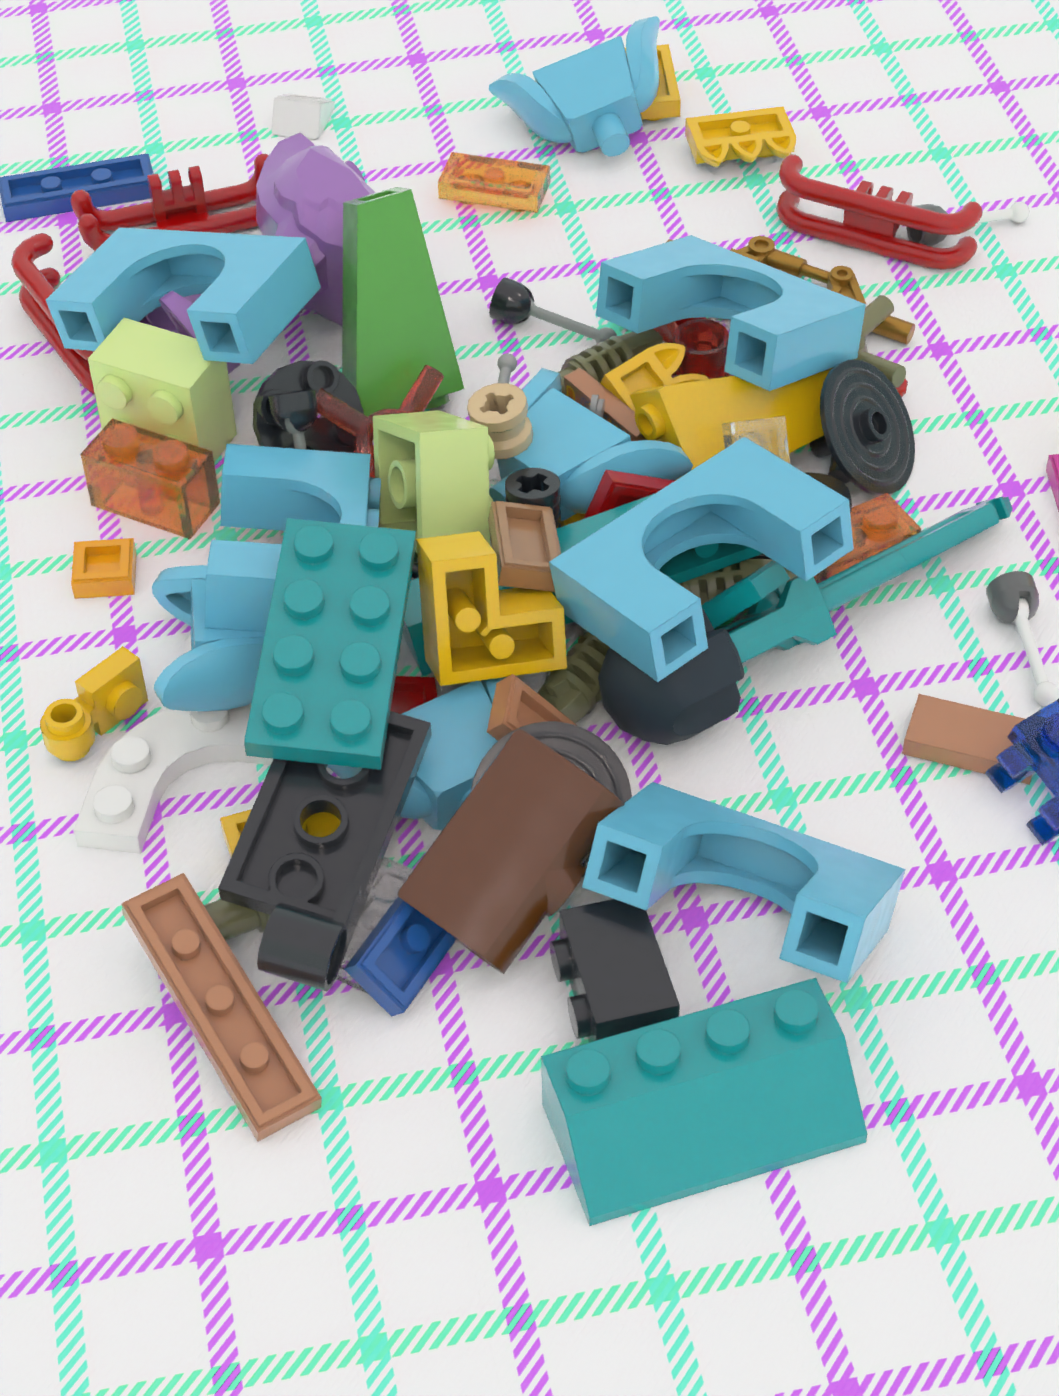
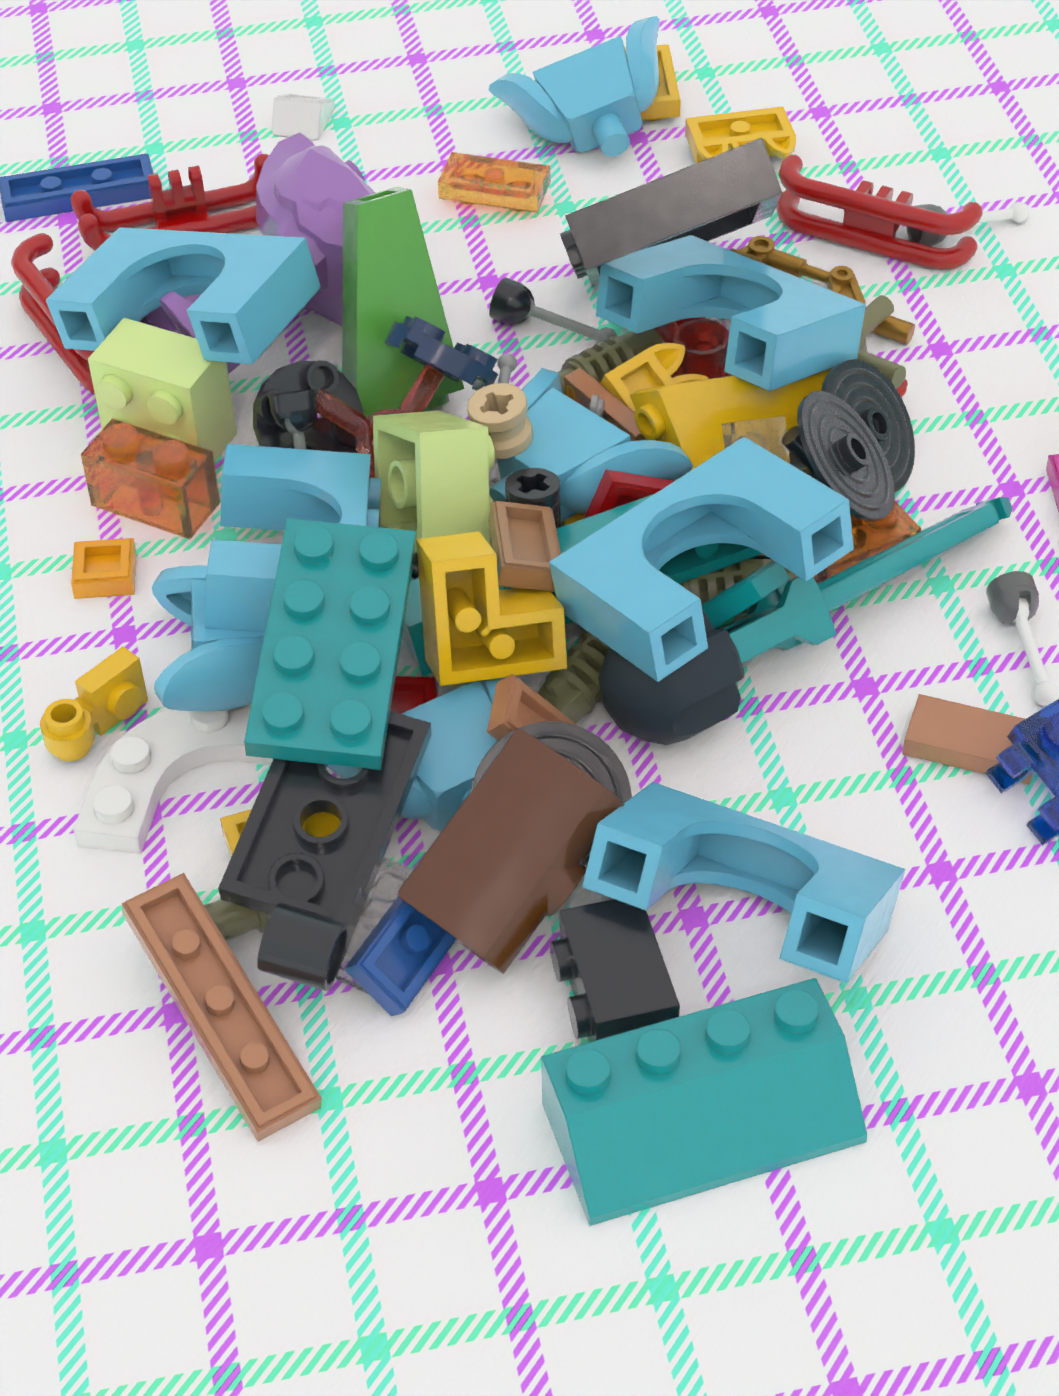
(425, 346): none -> dark blue plate
(694, 201): none -> window
(842, 454): none -> black shield

